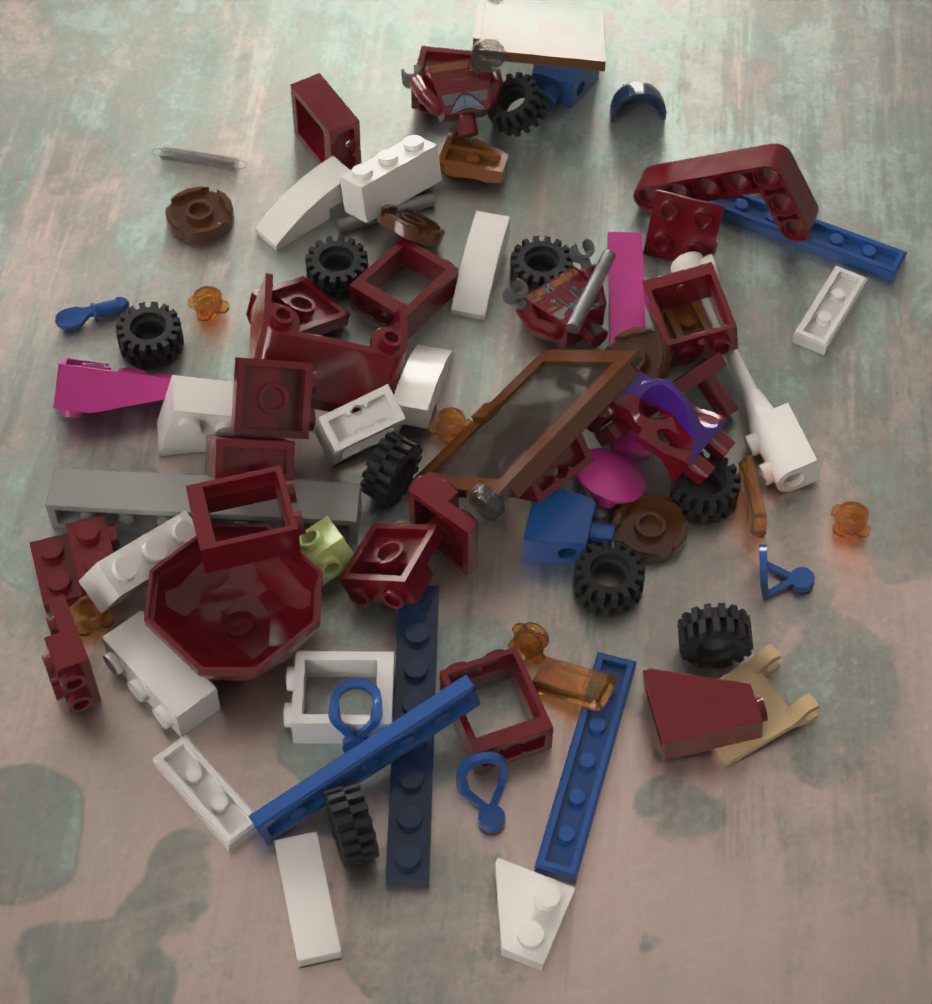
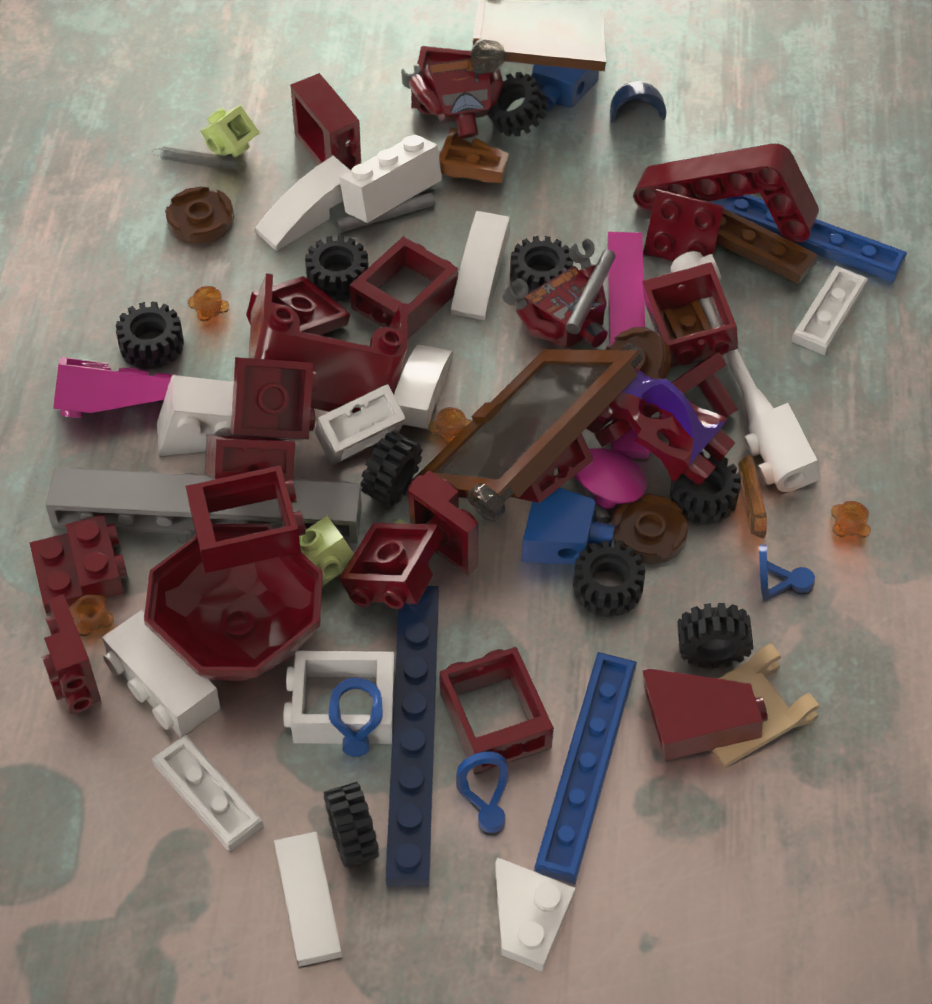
(75, 317): blue piece -> none
(128, 568): white brick -> none
(229, 131): none -> yellowish green brick
(366, 758): blue tile -> none
(411, 225): reddish brown tile -> none
(530, 641): clear orange plate -> none
(574, 683): clear orange tile -> none
(765, 247): none -> reddish brown plate

